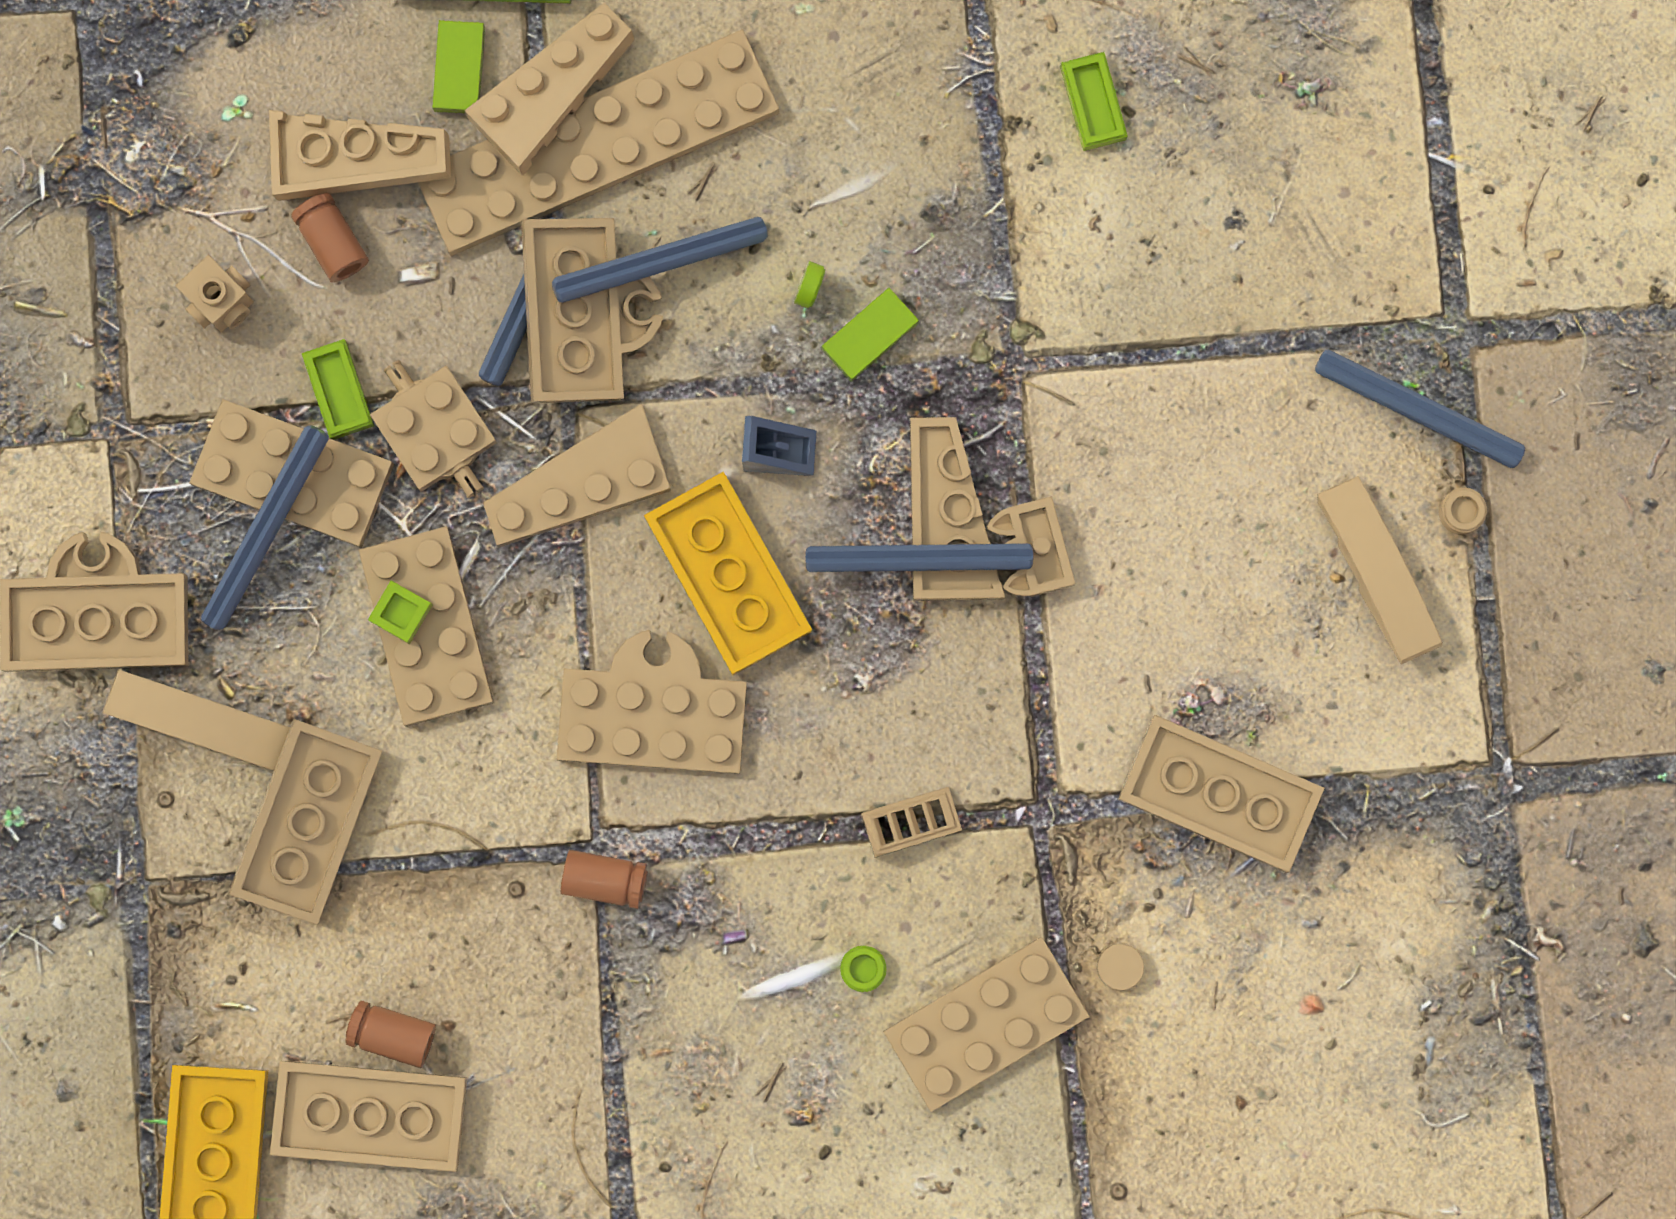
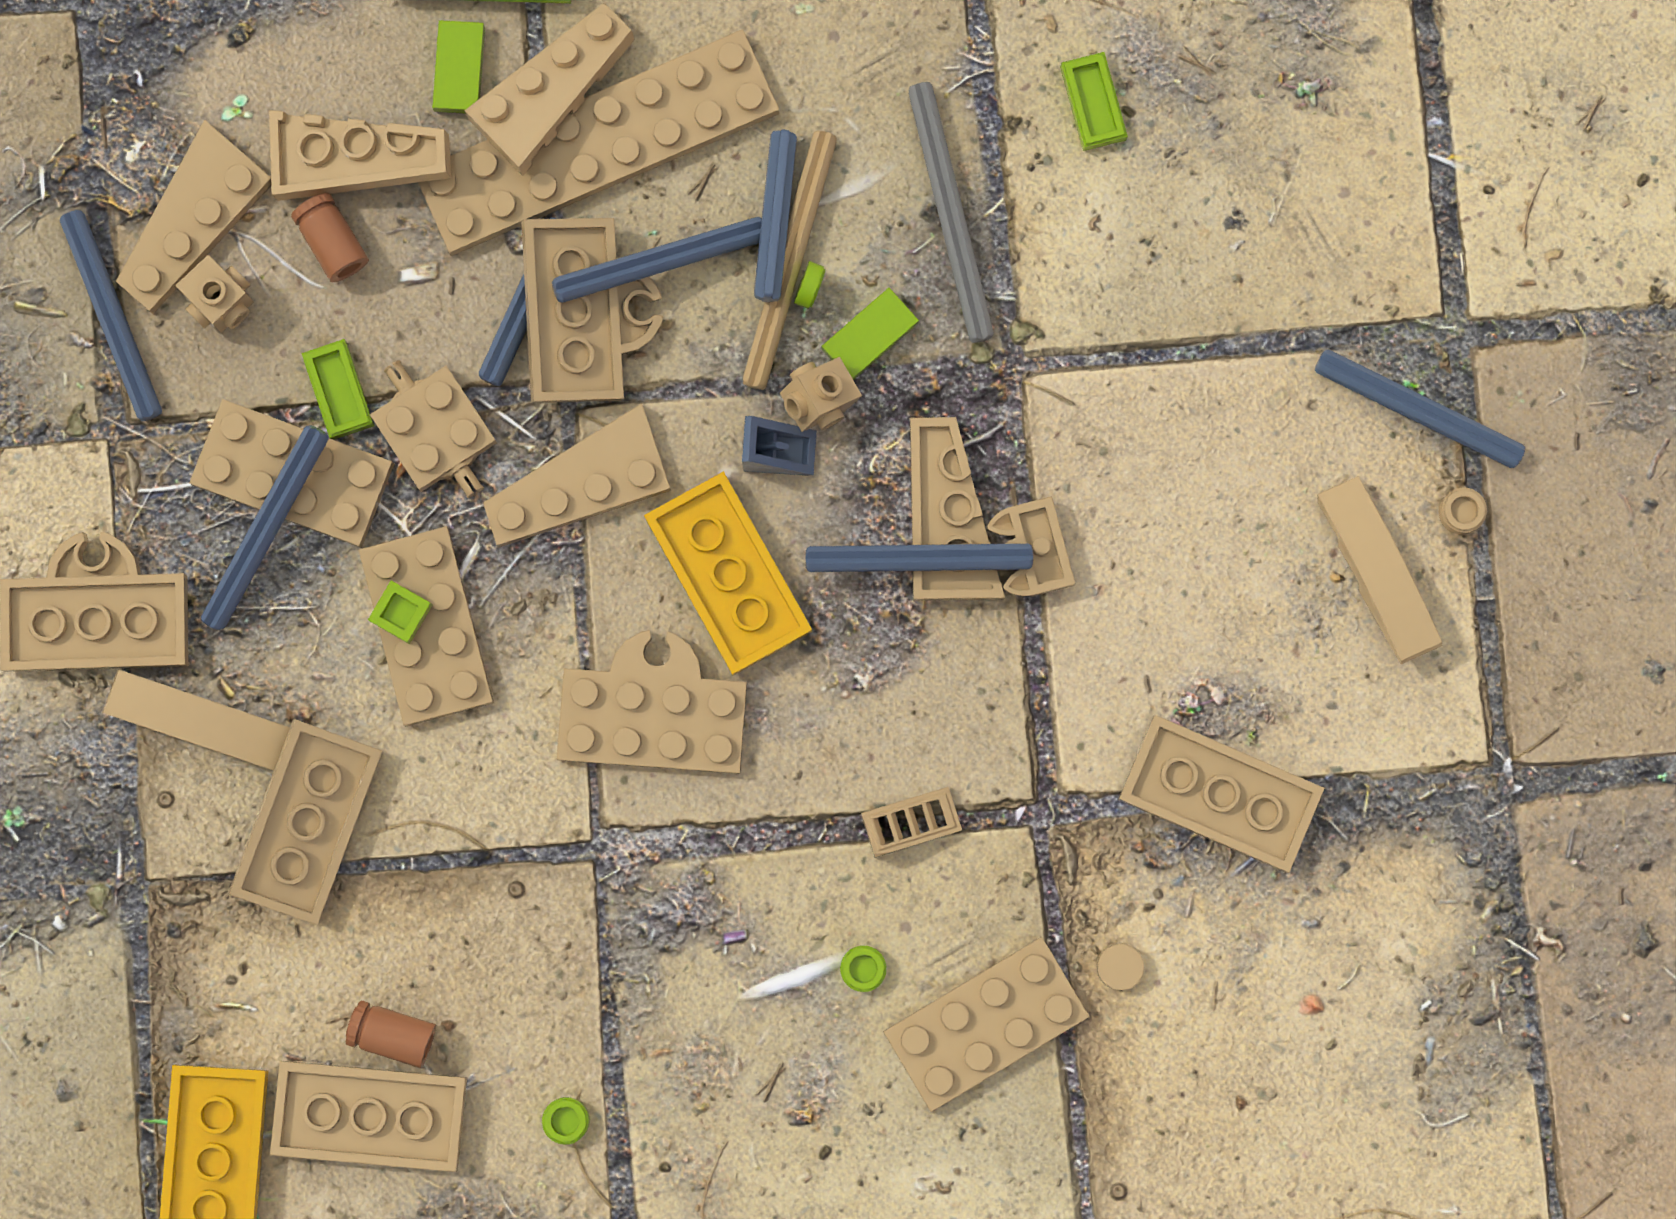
(110, 315): none -> sand blue axle
(195, 213): none -> tan wing
(565, 1120): none -> lime tile
(604, 879): nougat piece -> none
(775, 216): none -> sand blue axle
(798, 234): none -> tan axle
(820, 394): none -> tan brick
(950, 212): none -> light grey axle

